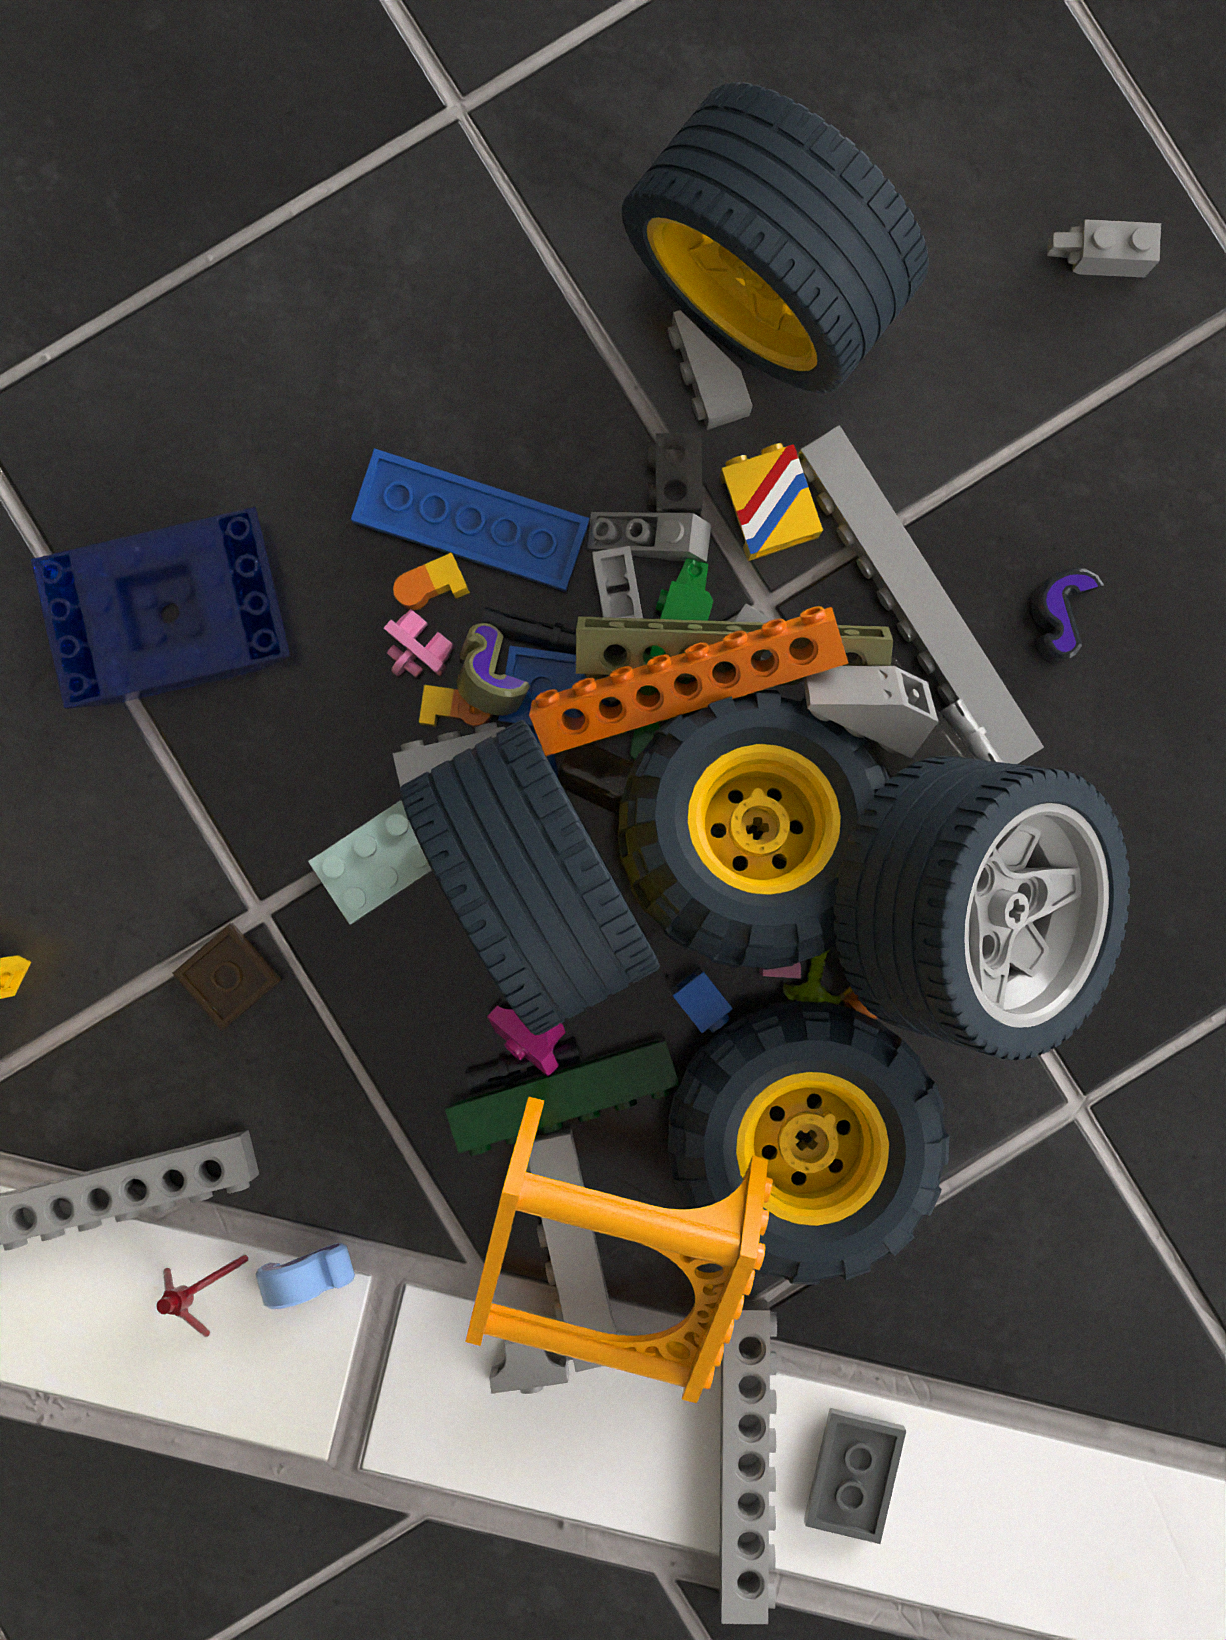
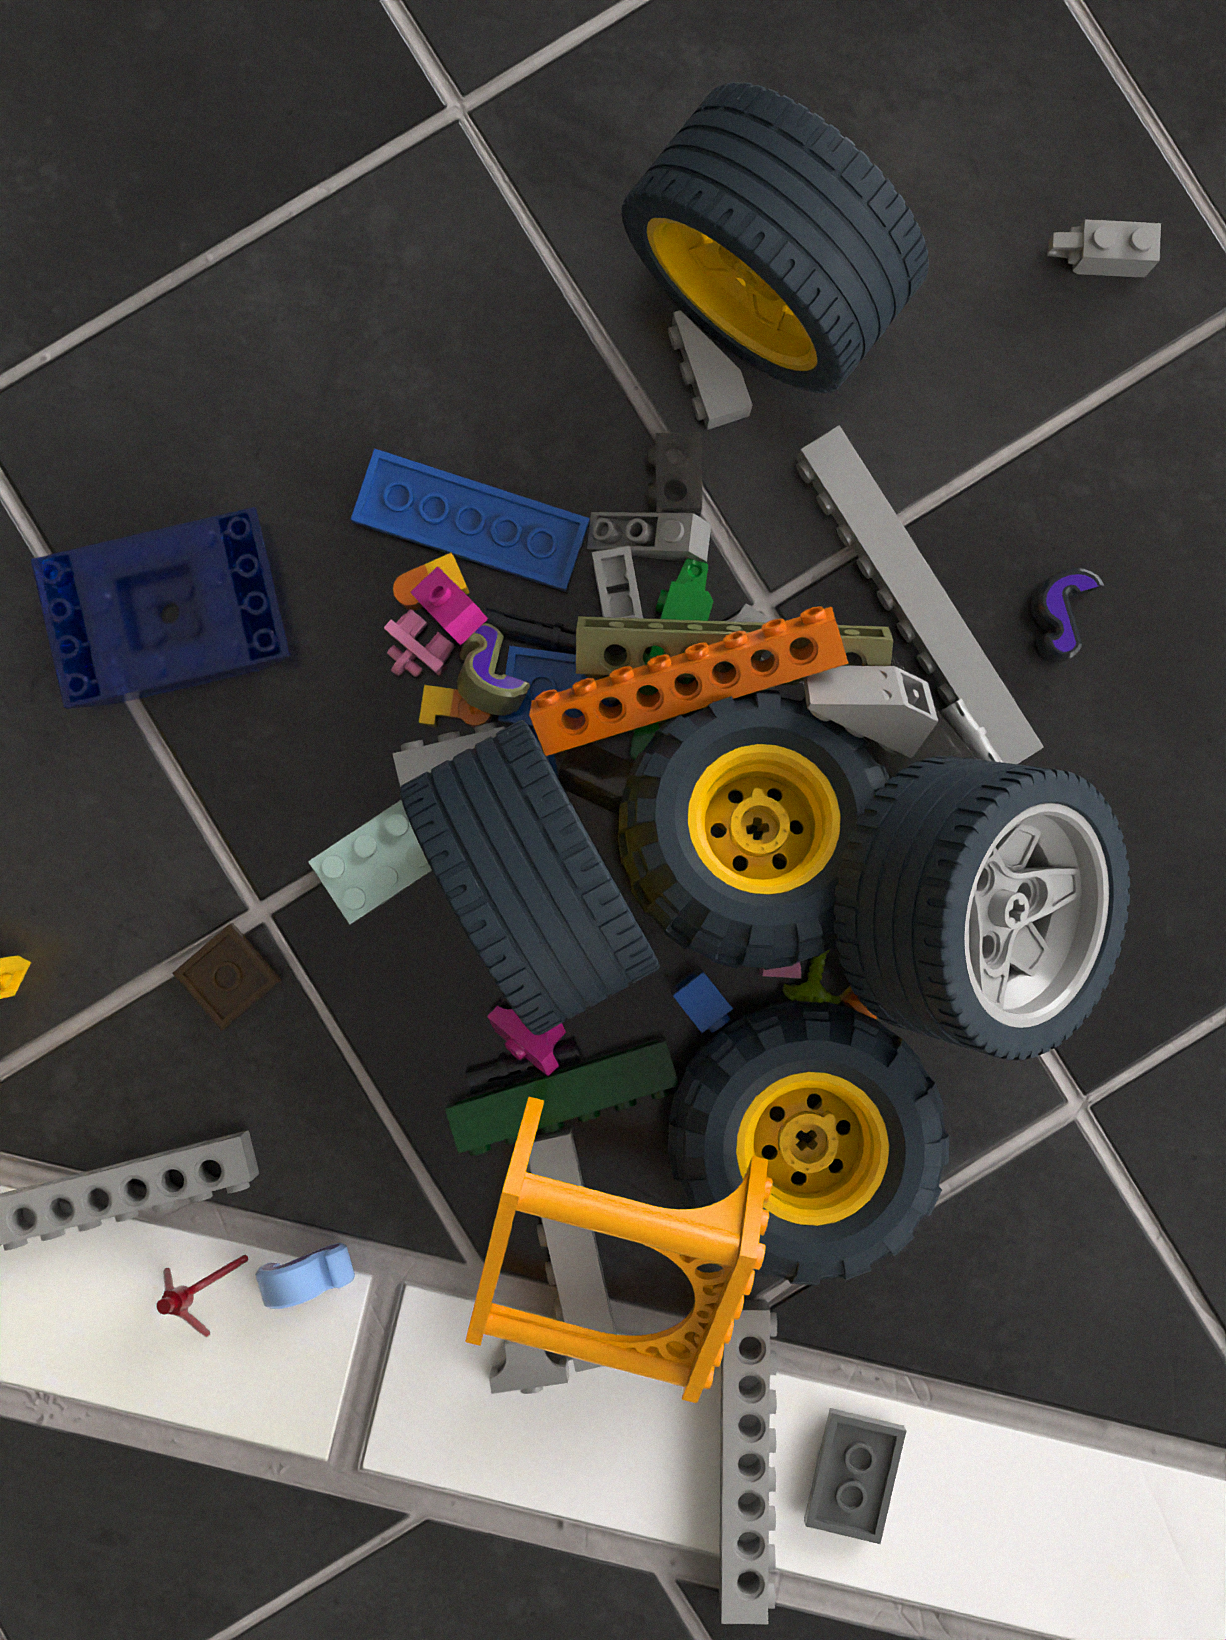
(449, 605): none -> dark pink brick
(771, 500): panel -> none

